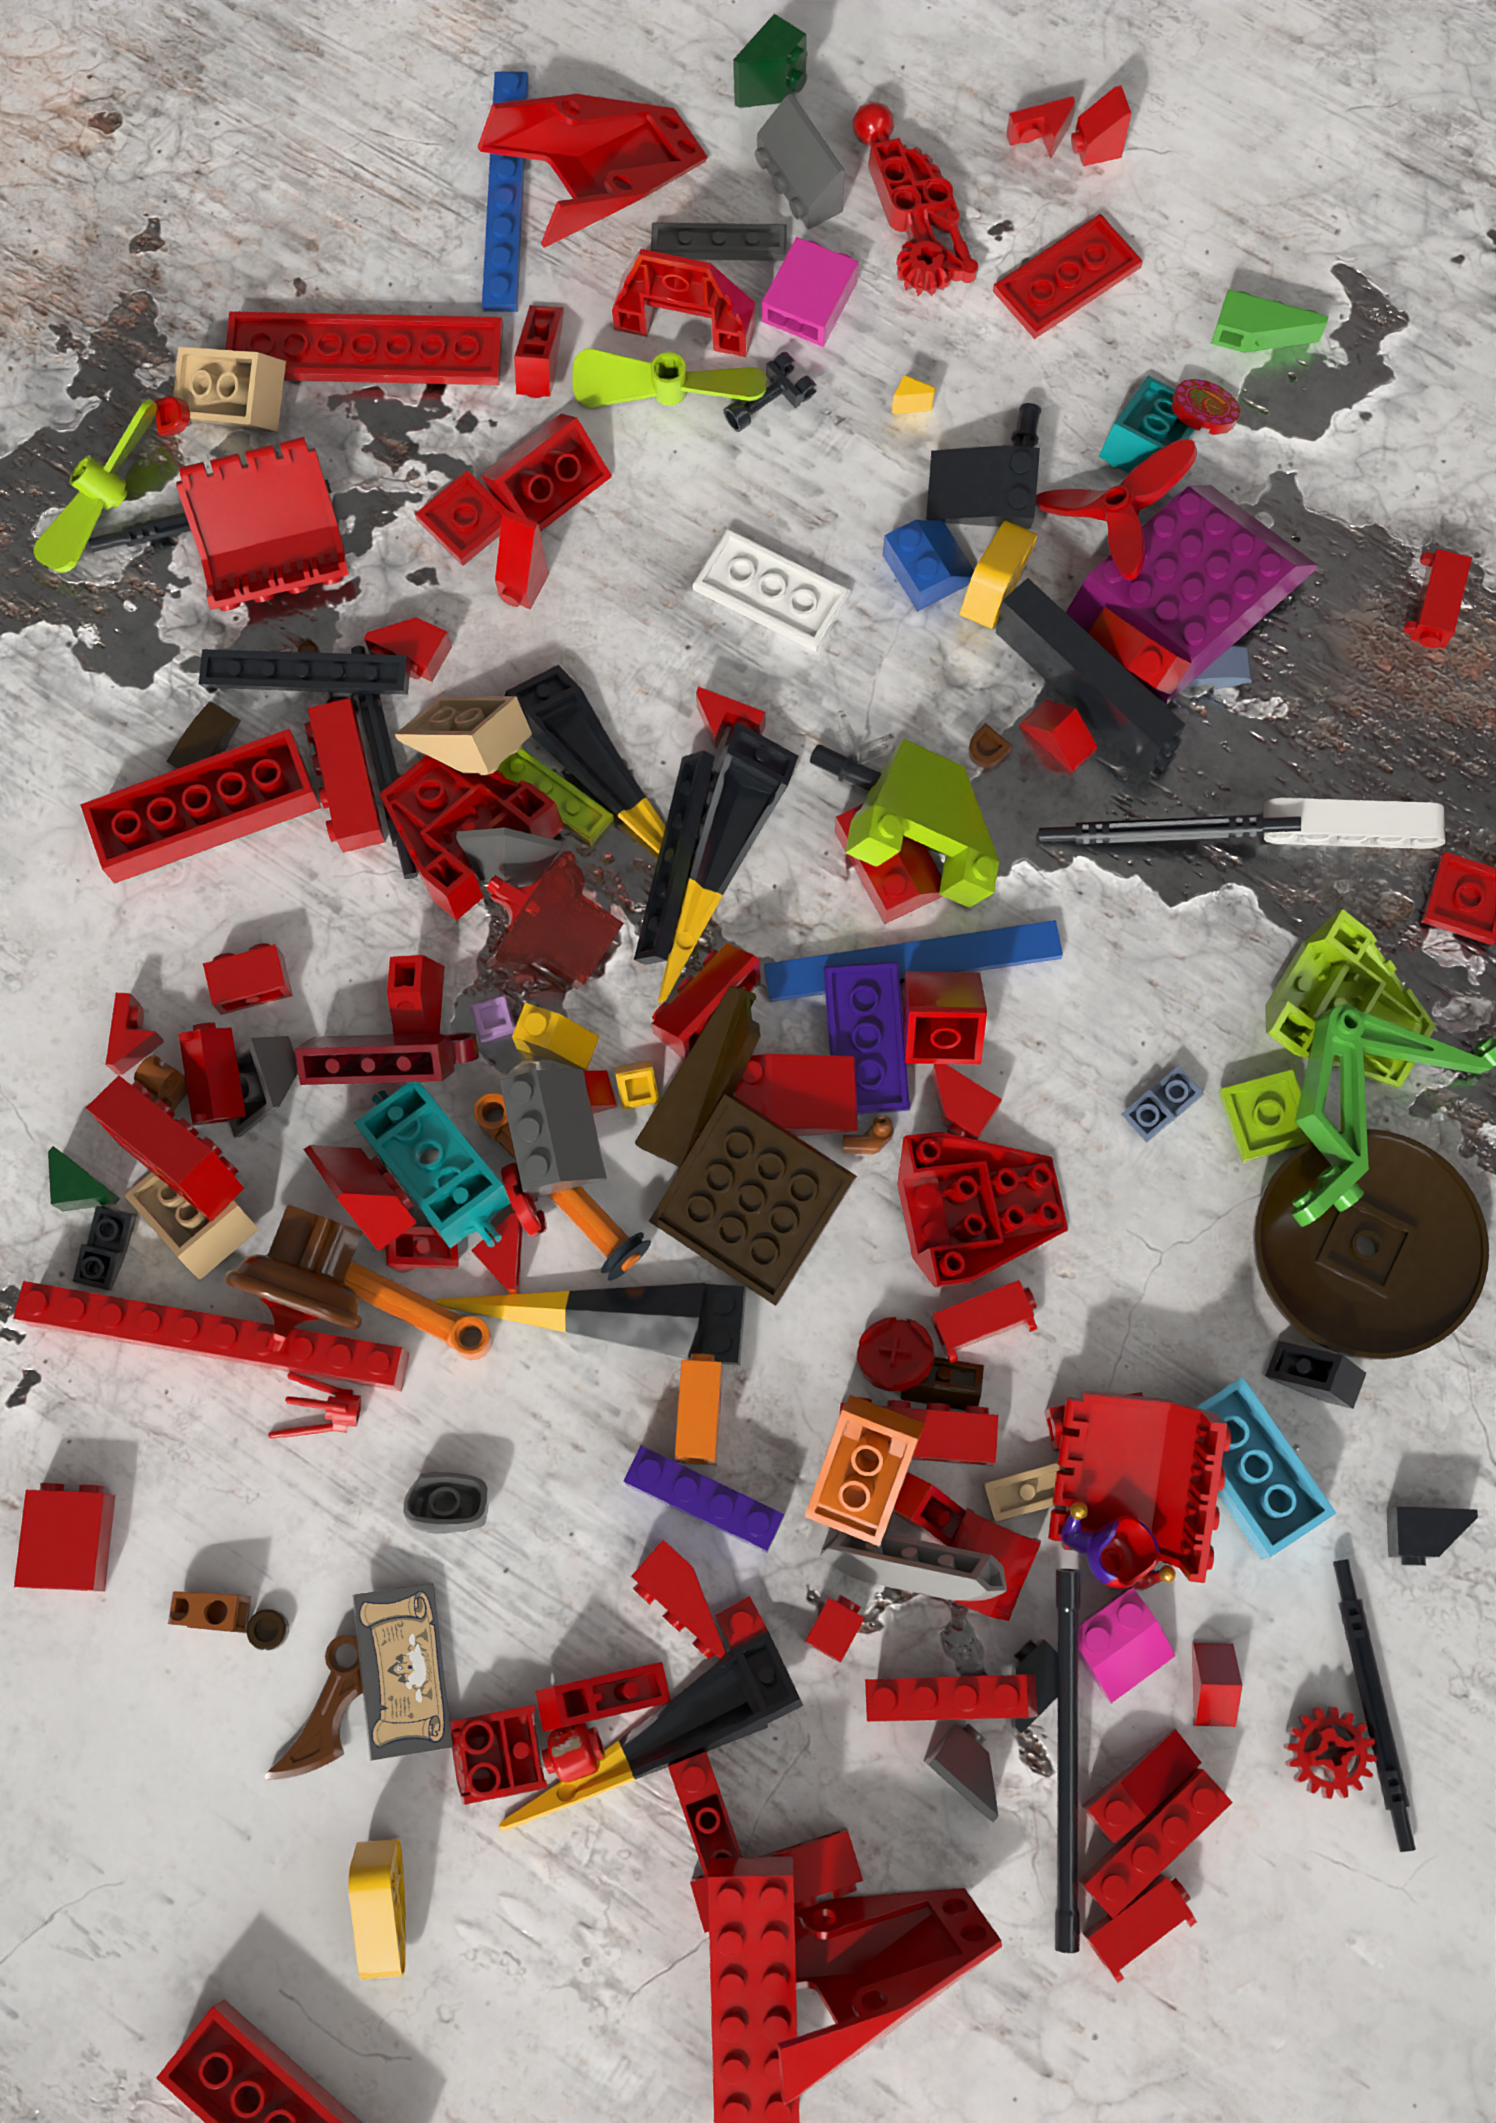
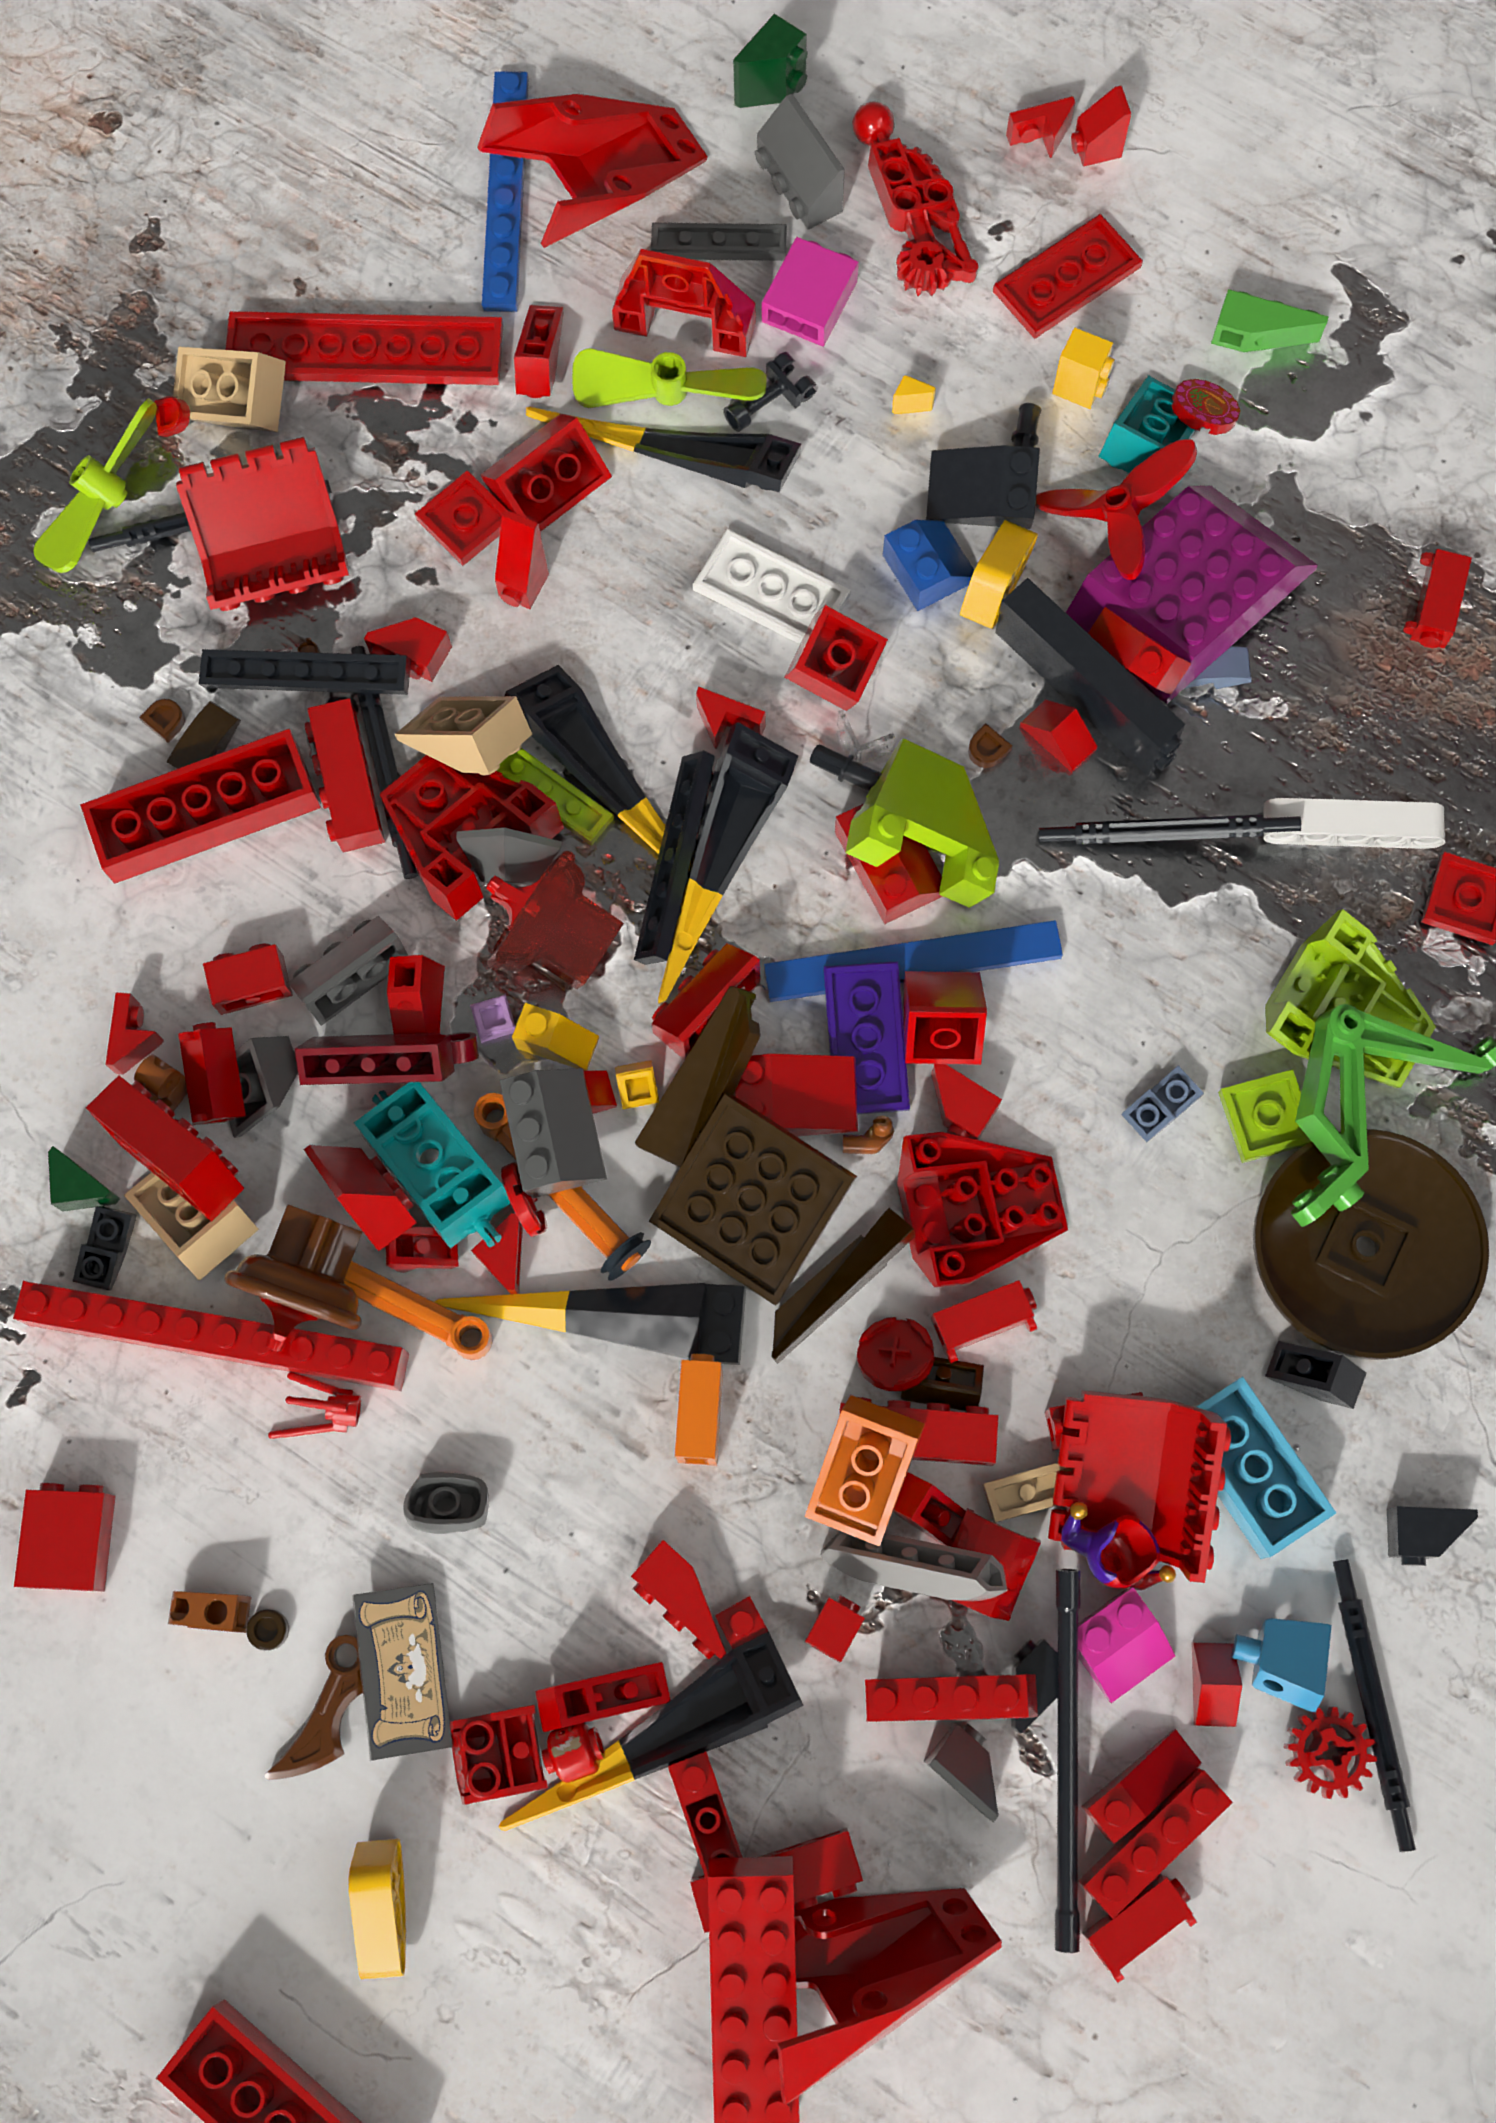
(164, 718): none -> reddish brown tile
(347, 969): none -> dark grey slope
(704, 1499): dark purple brick -> none
(732, 458): none -> black plate
(836, 658): none -> red brick
(838, 1282): none -> dark brown wedge
(1083, 368): none -> yellow brick
(1288, 1660): none -> dark azure torso

